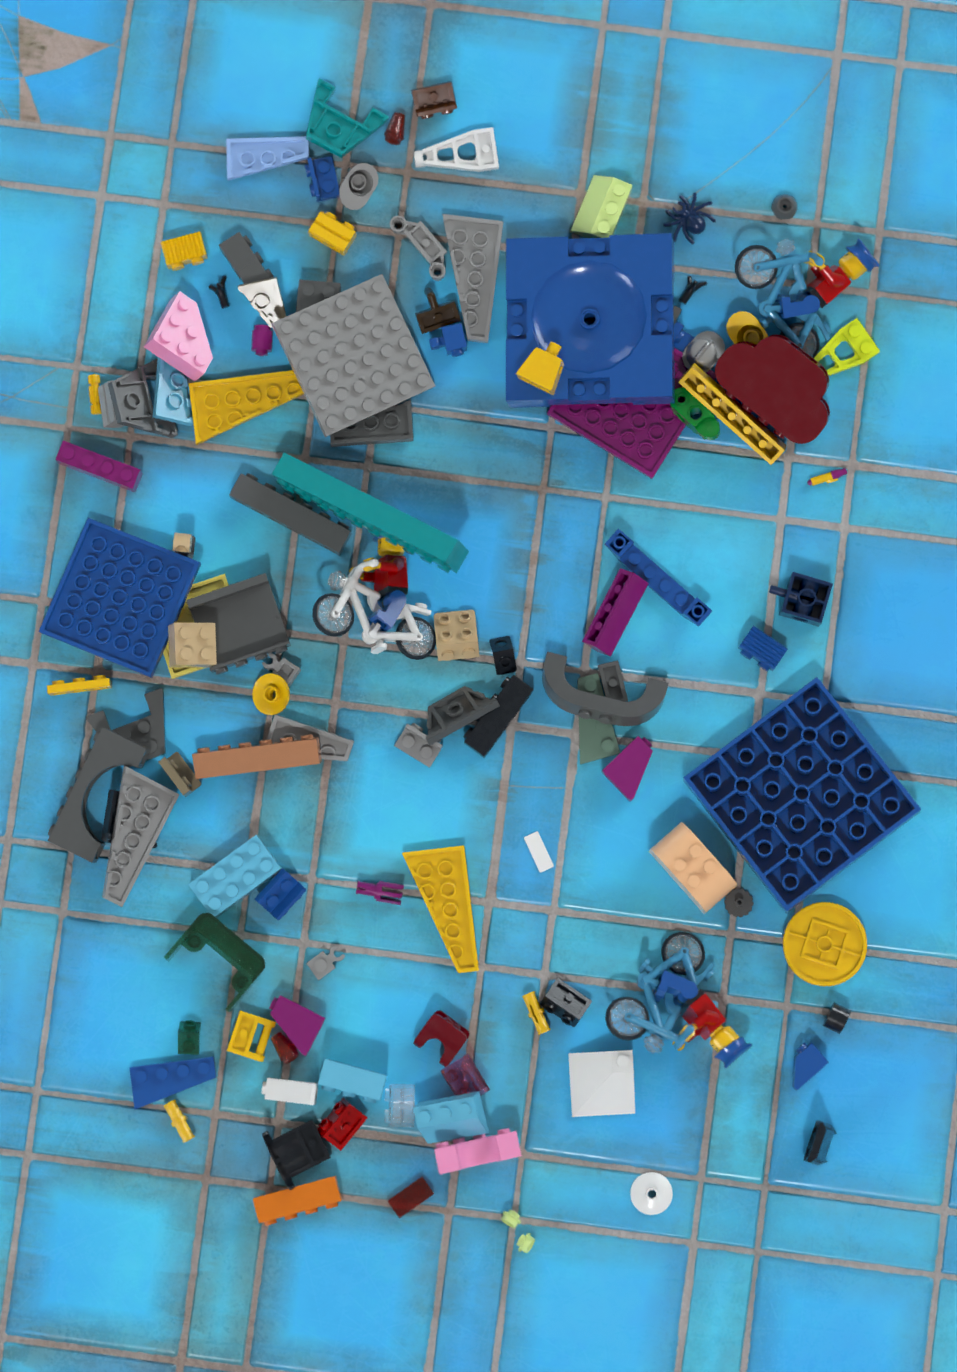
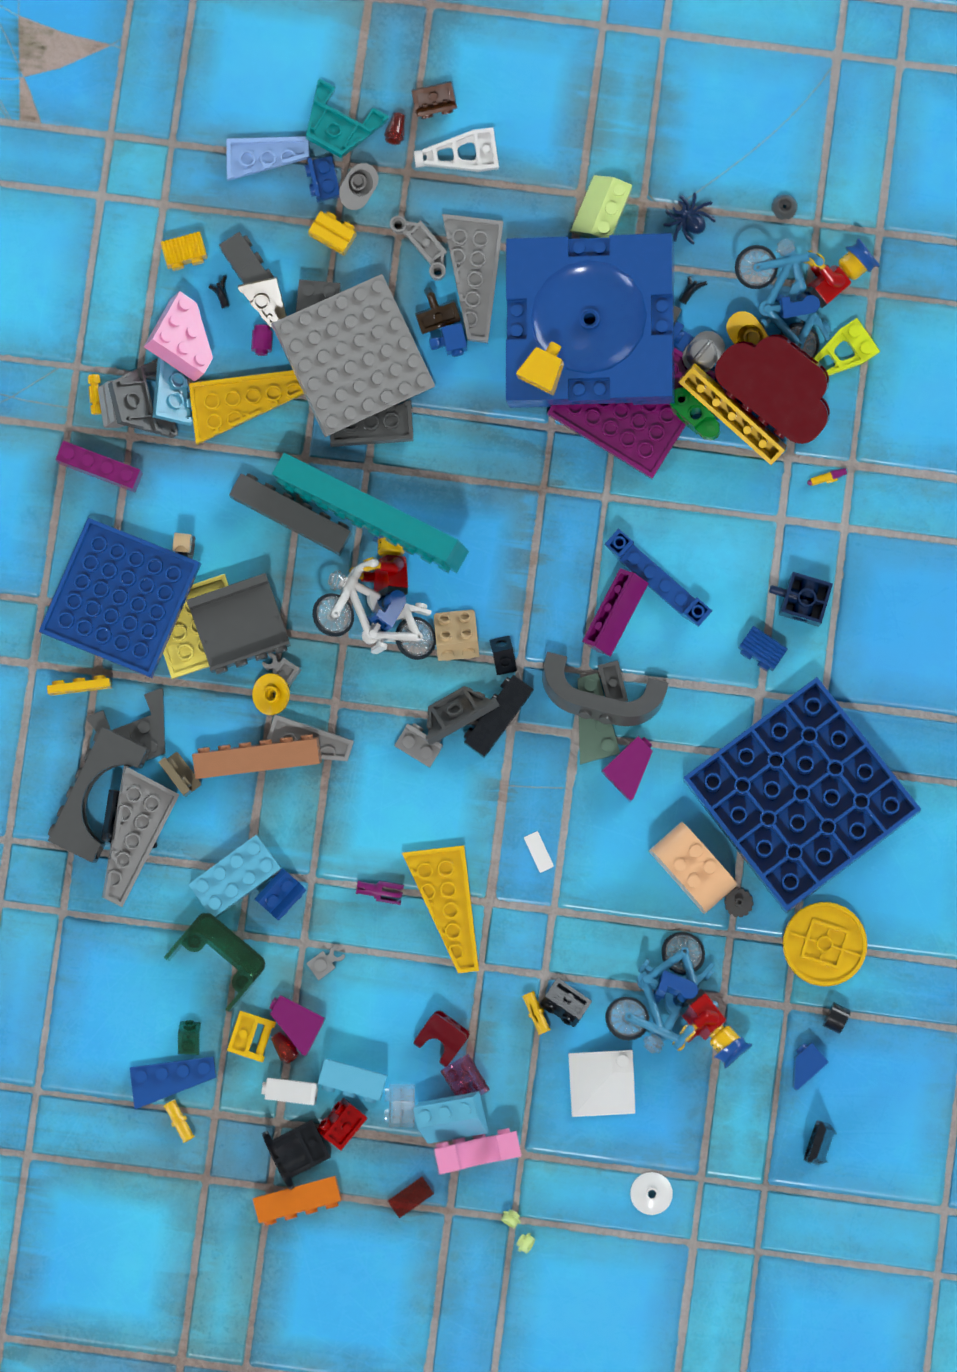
(192, 645): tan brick -> none

